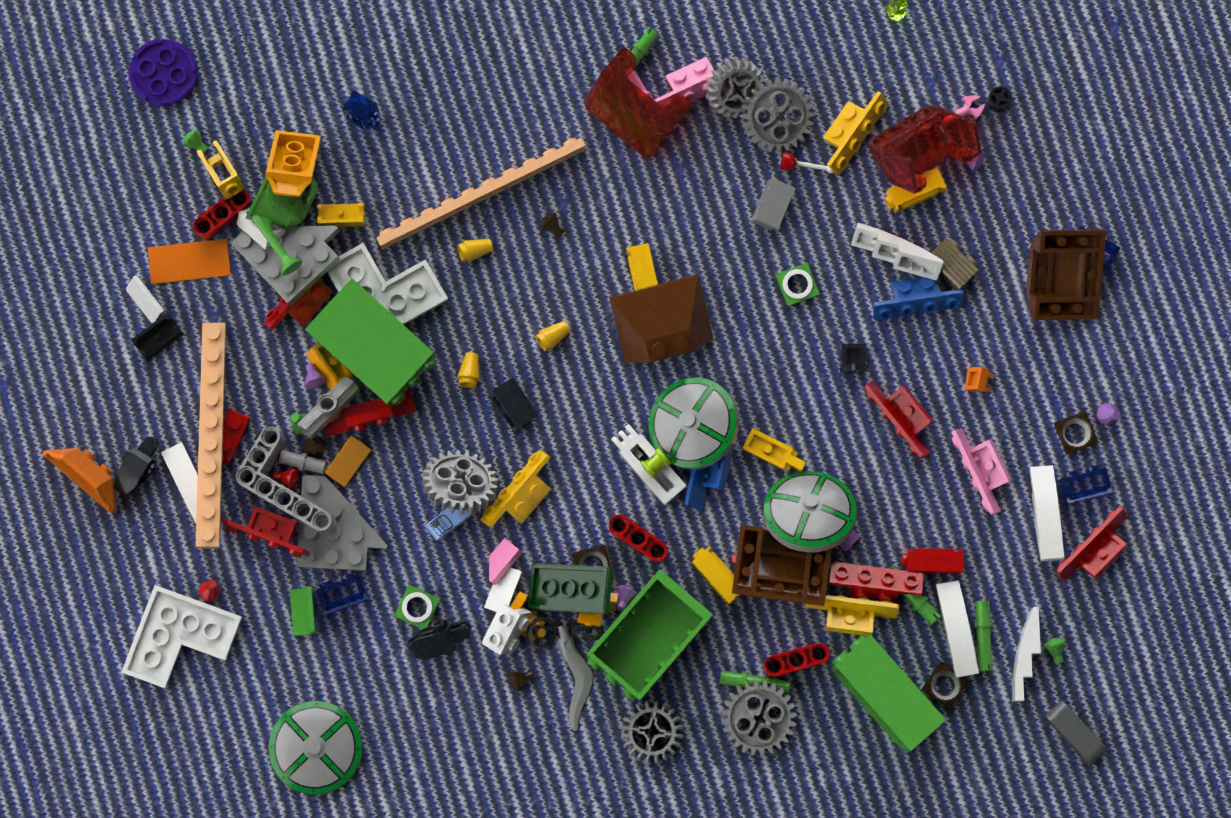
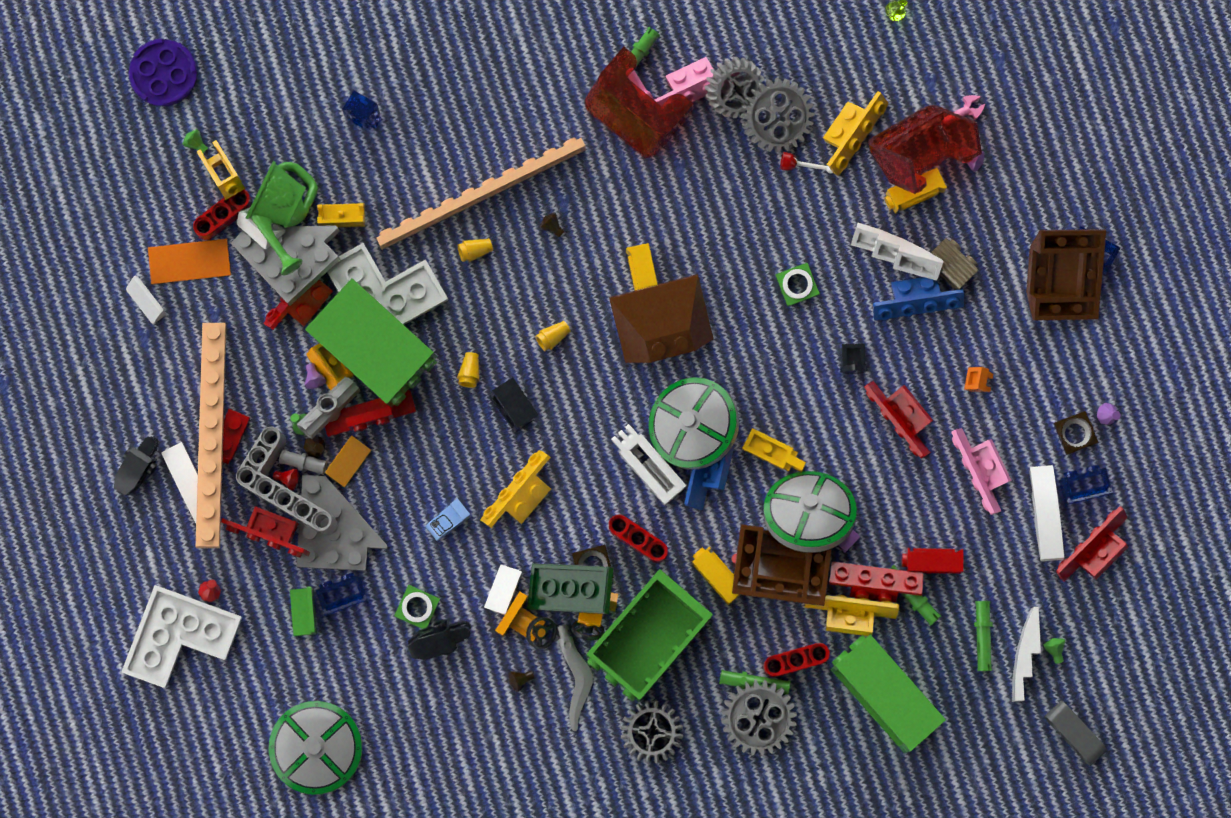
(86, 474): orange wedge -> none
(157, 336): black hinge -> none
(292, 162): light orange slope -> none
(459, 482): light grey gear -> none
(501, 560): bright pink tile -> none
(506, 629): white bracket -> none
(625, 596): medium lavender rock -> none
(655, 463): lime bush -> none
(773, 204): light grey hinge -> none
(957, 628): white slope -> none
(960, 684): dark brown piece -> none
(1002, 95): black wheel -> none

